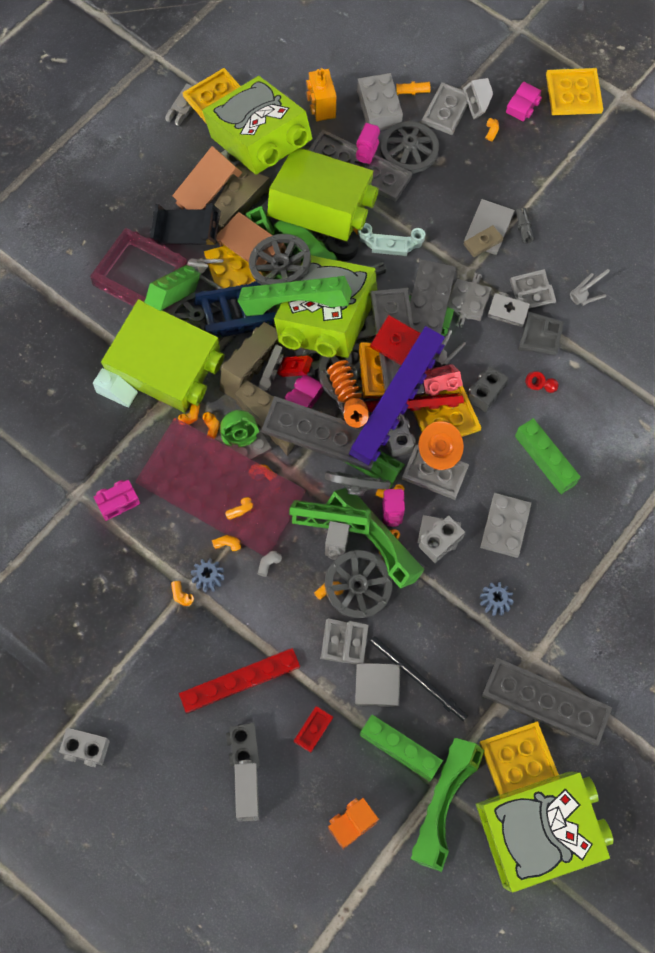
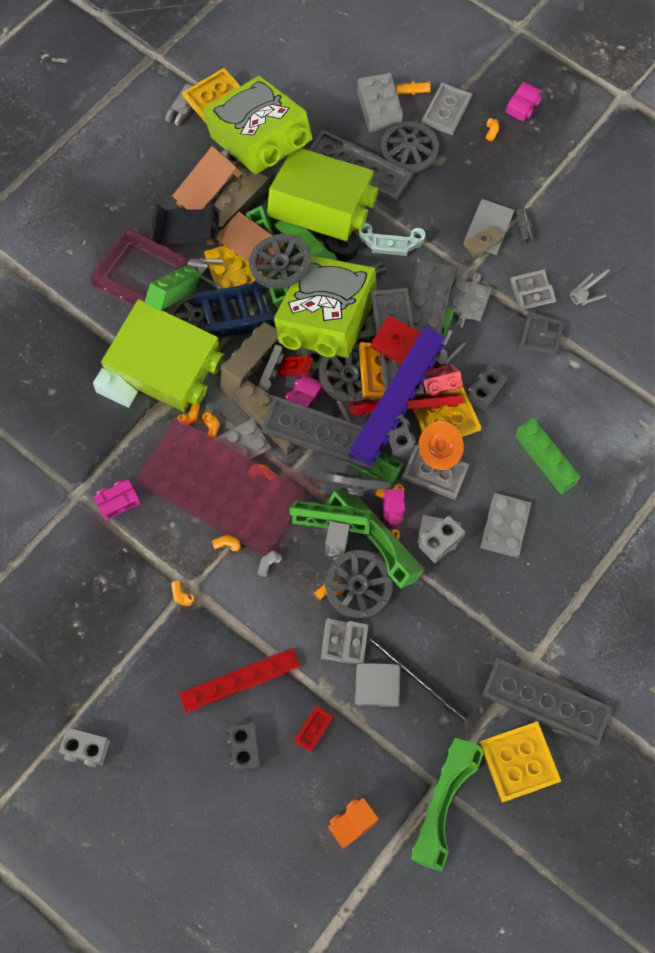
(215, 575): sand blue gear -> none
(238, 428): bright green cylinder -> none
(240, 510): light orange arm -> none
(246, 791): light grey slope -> none
(321, 94): light orange brick -> none
(326, 291): bright green arch -> none
(341, 381): orange piece -> none
(358, 405): orange piece -> none
(367, 143): dark pink brick -> none
(401, 747): bright green brick -> none
(478, 96): light grey slope -> none
(499, 312): light grey brick -> none
(499, 606): sand blue gear -> none
(544, 830): brick -> none
(550, 385): red plate -> none
(574, 91): yellow plate -> none

